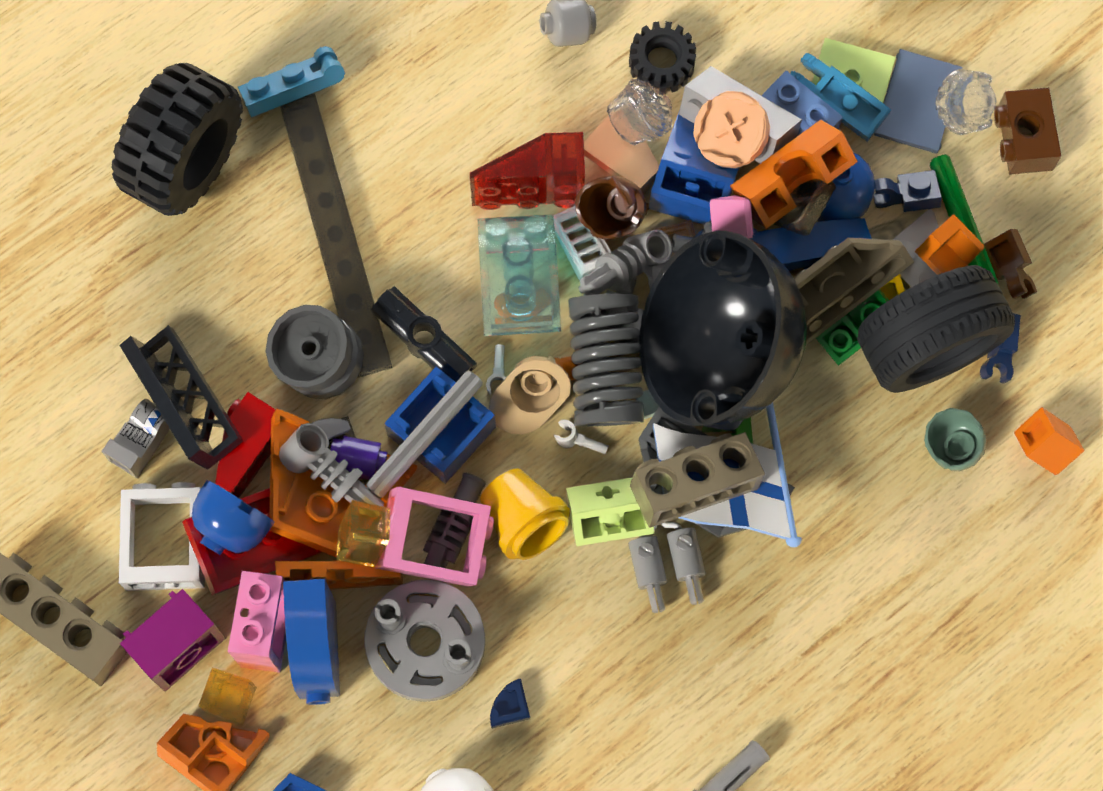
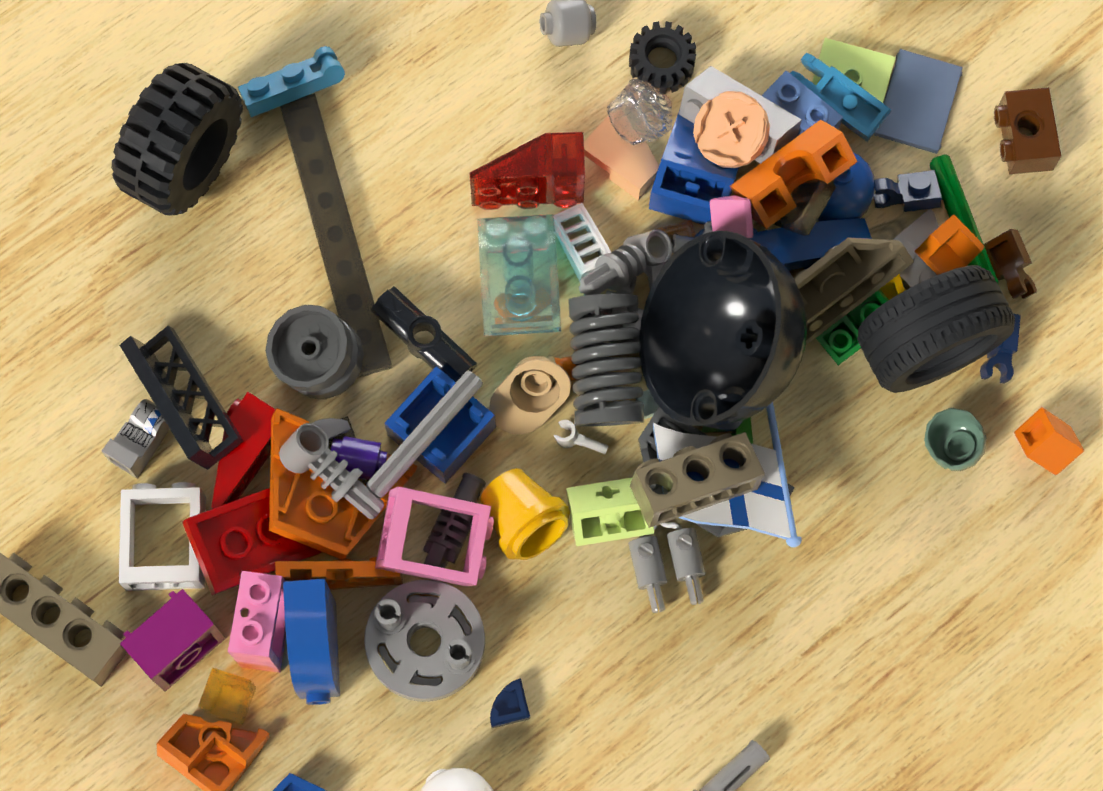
(227, 520): blue cylinder -> none
(363, 533): clear yellow panel -> none
(498, 370): white hand -> none
(611, 207): reddish brown helmet -> none
(966, 101): clear hair -> none

